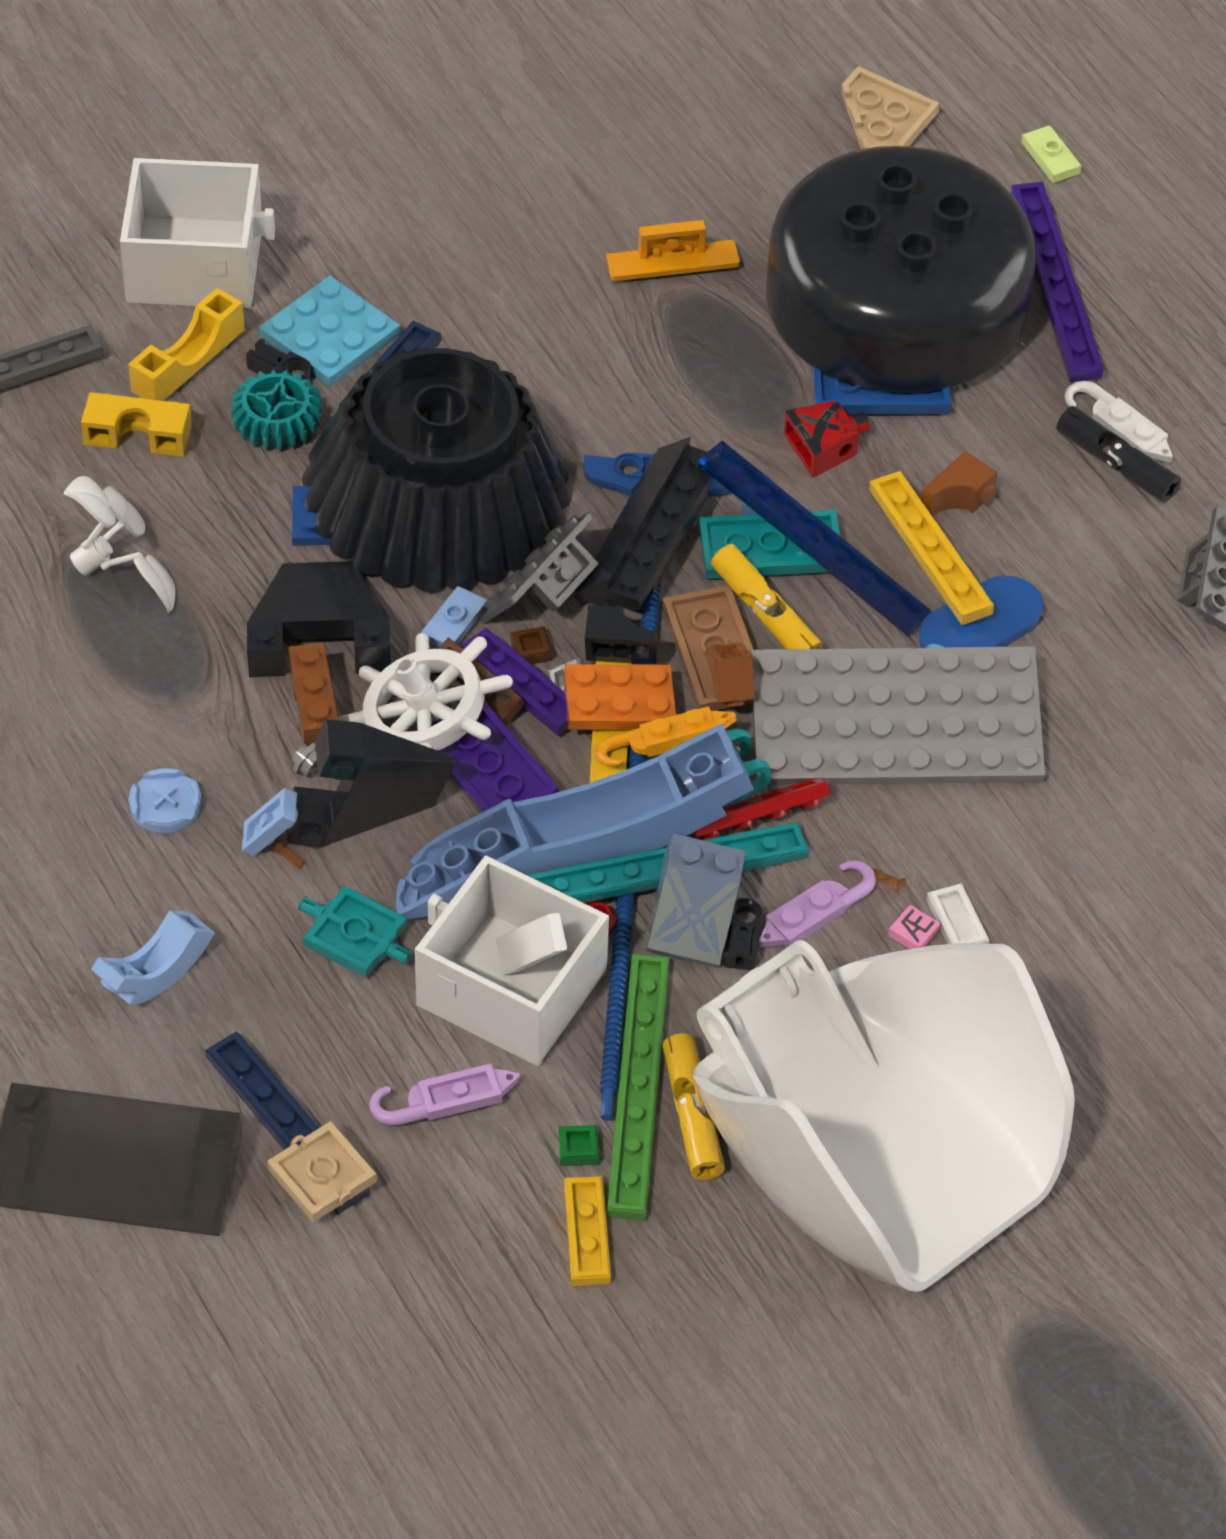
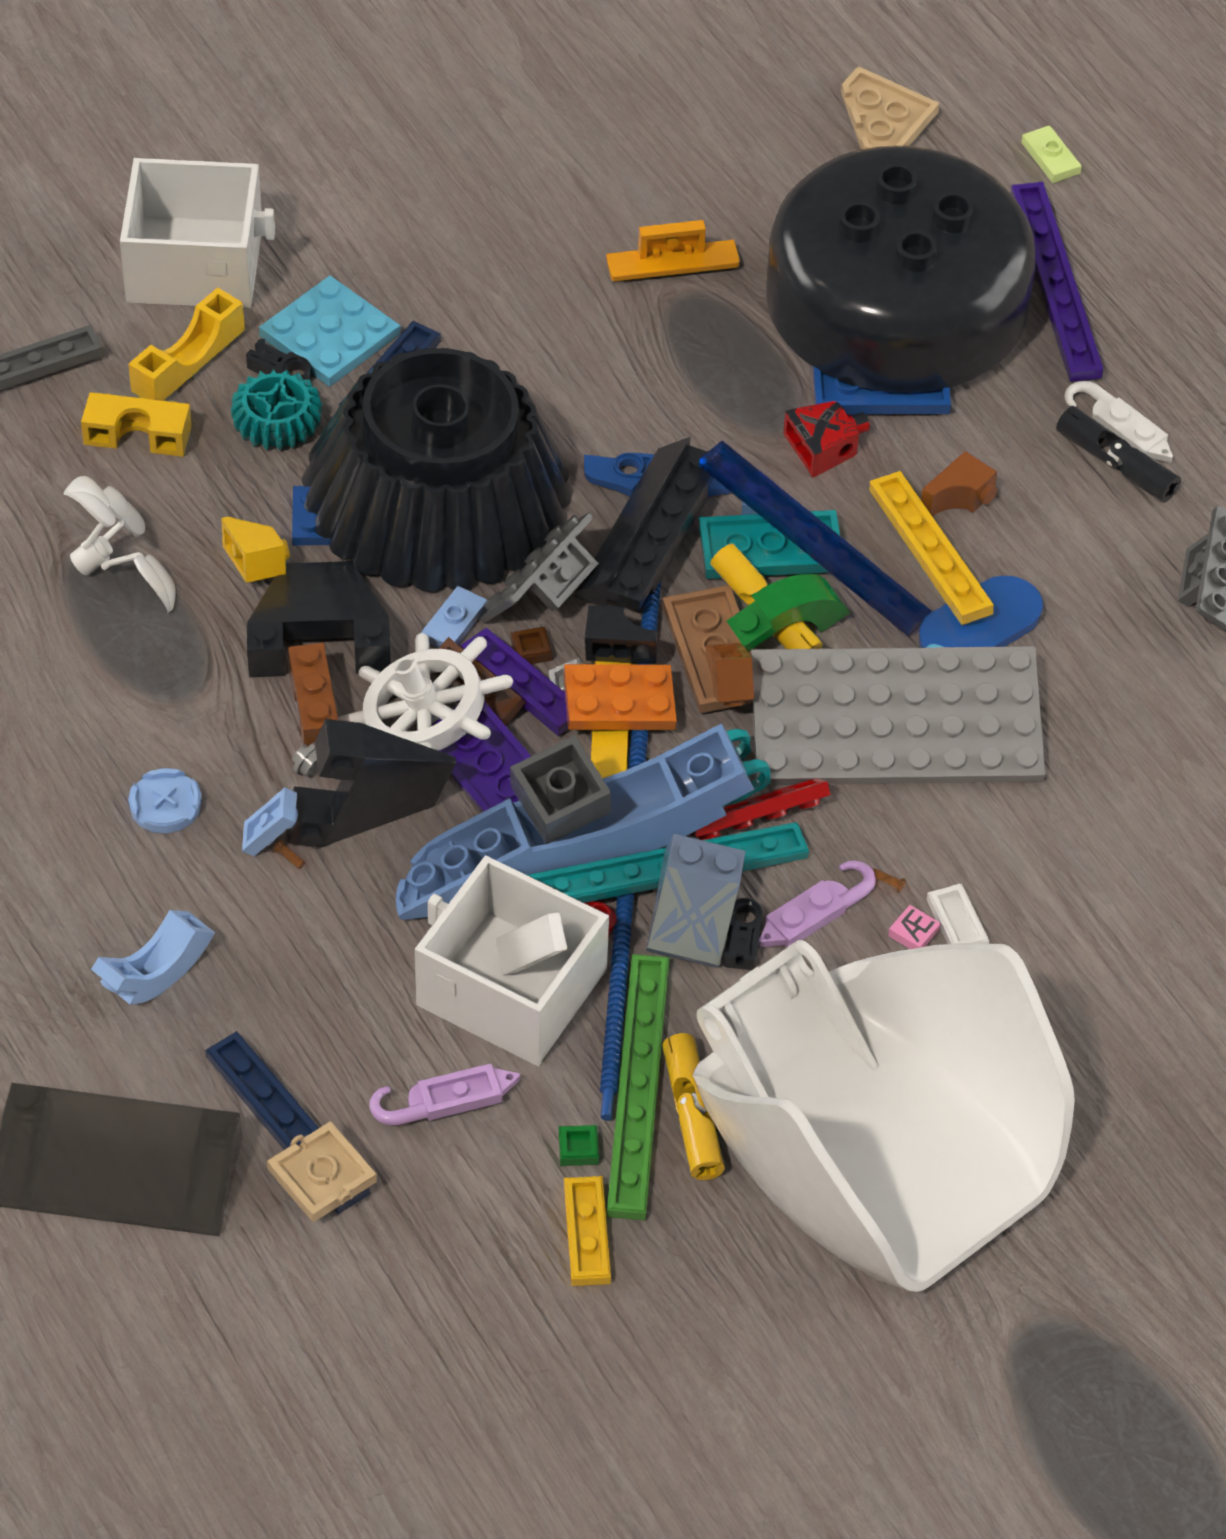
(254, 549): none -> yellow slope
(355, 931): teal plate -> none
(560, 789): none -> dark grey brick
(663, 733): light orange plate -> none
(784, 603): none -> green arch

